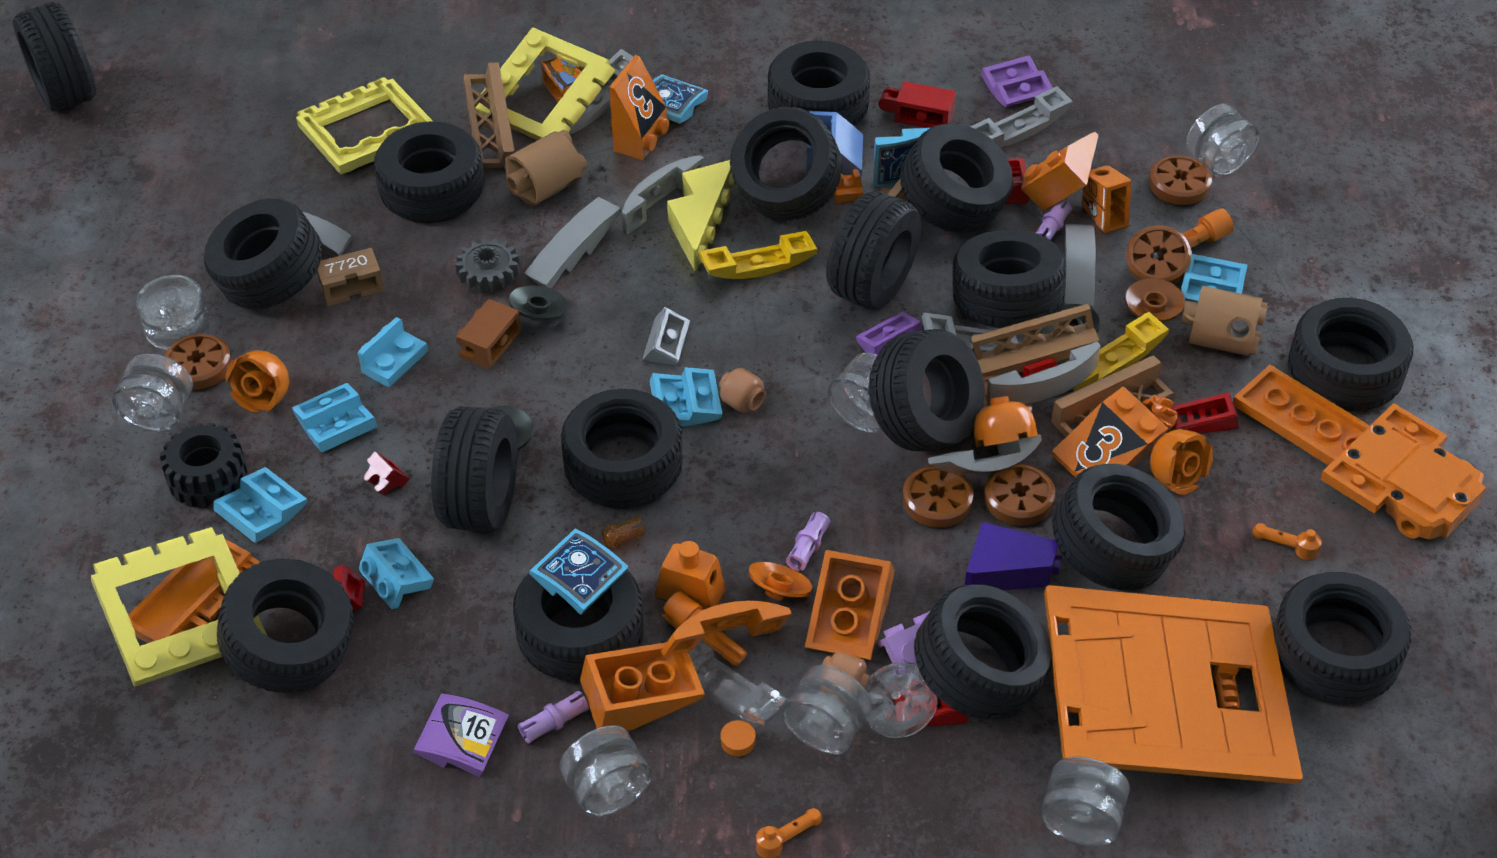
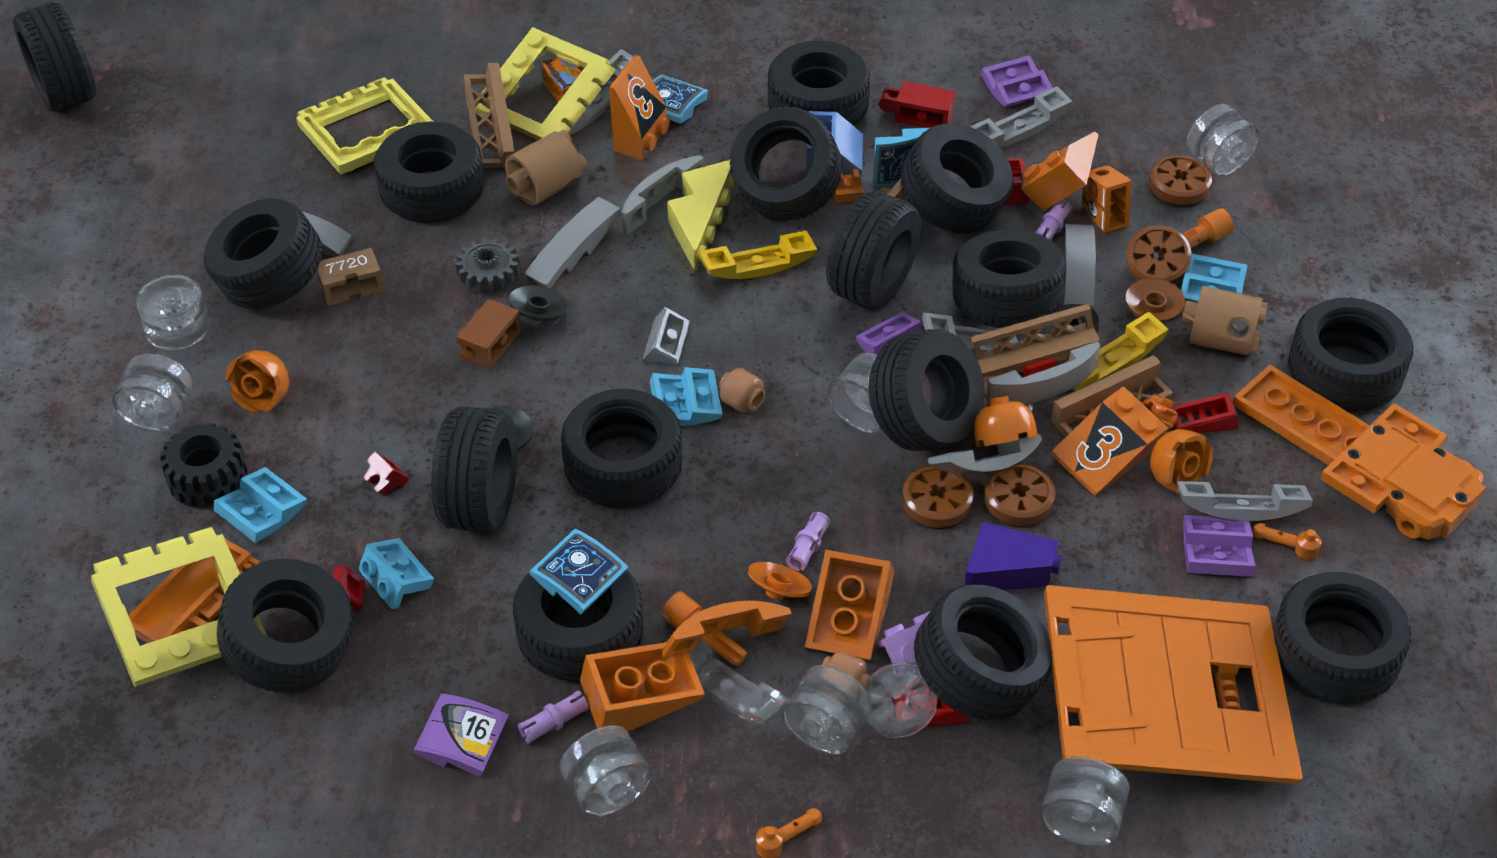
(211, 352): dark orange wheel -> none
(334, 417): medium azure slope -> none
(390, 353): medium azure bracket -> none
(622, 532): clear orange pin -> none
(693, 573): orange torso -> none
(738, 738): orange tile -> none
(1101, 553): black tyre -> none
(1218, 546): none -> medium lavender slope
(1283, 501): none -> light grey slope

